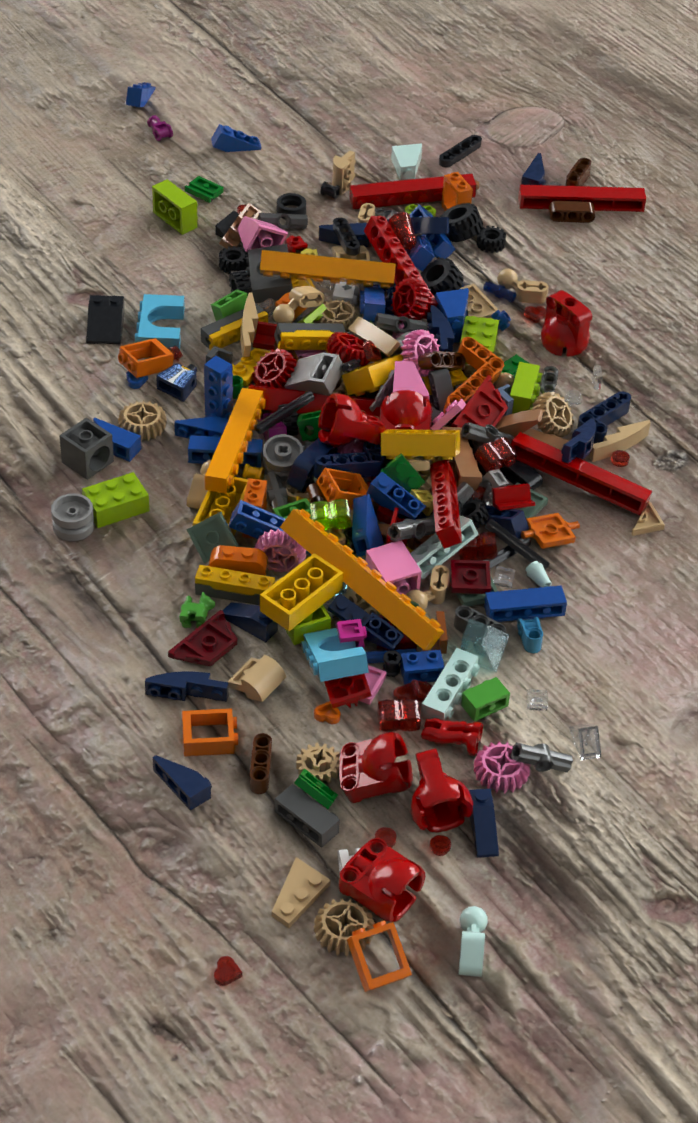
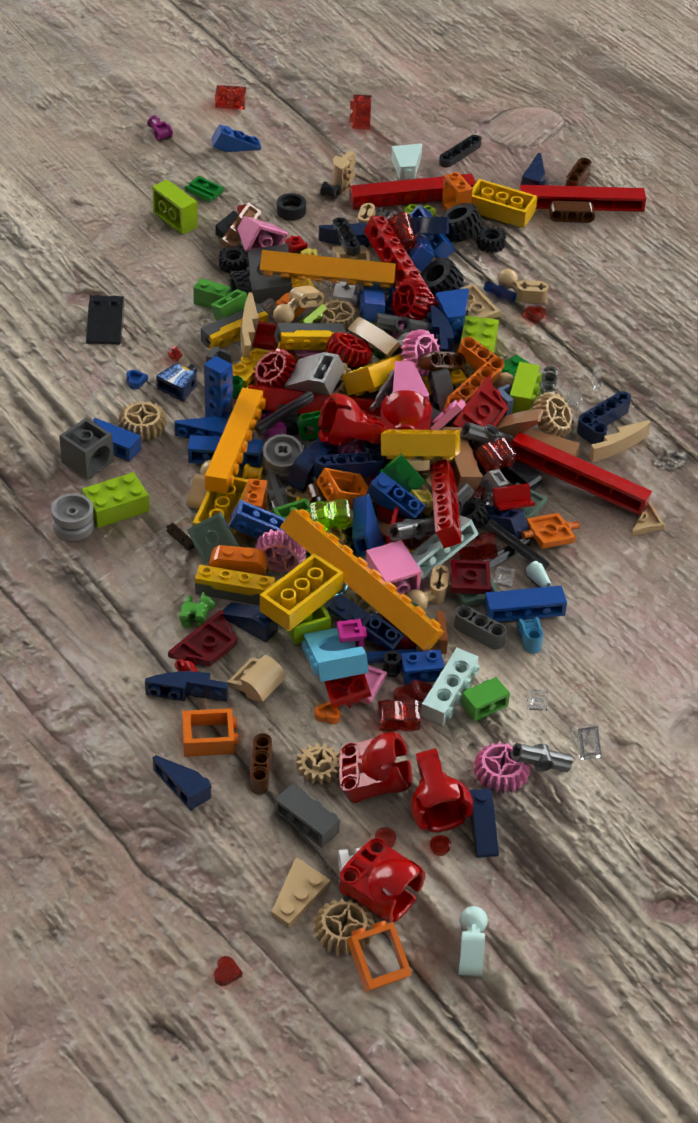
(139, 94): blue slope -> none
(156, 308): medium azure arch -> none
(160, 361): orange window -> none
(180, 536): none -> dark brown axle
(183, 665): none -> red arm
(208, 292): none -> bright green brick
(230, 97): none -> clear red brick
(292, 220): dark grey piece -> none
(316, 788): green plate -> none
(351, 365): black axle -> none
(361, 111): none -> clear red brick
(371, 352): clear red tile -> none
(454, 733): red piece -> none
(486, 643): clear light blue slope -> none
(503, 203): none -> yellow brick
(503, 319): blue gear -> none
(565, 325): red piece -> none
(581, 442): dark blue slope -> none
(620, 458): clear red tile -> none

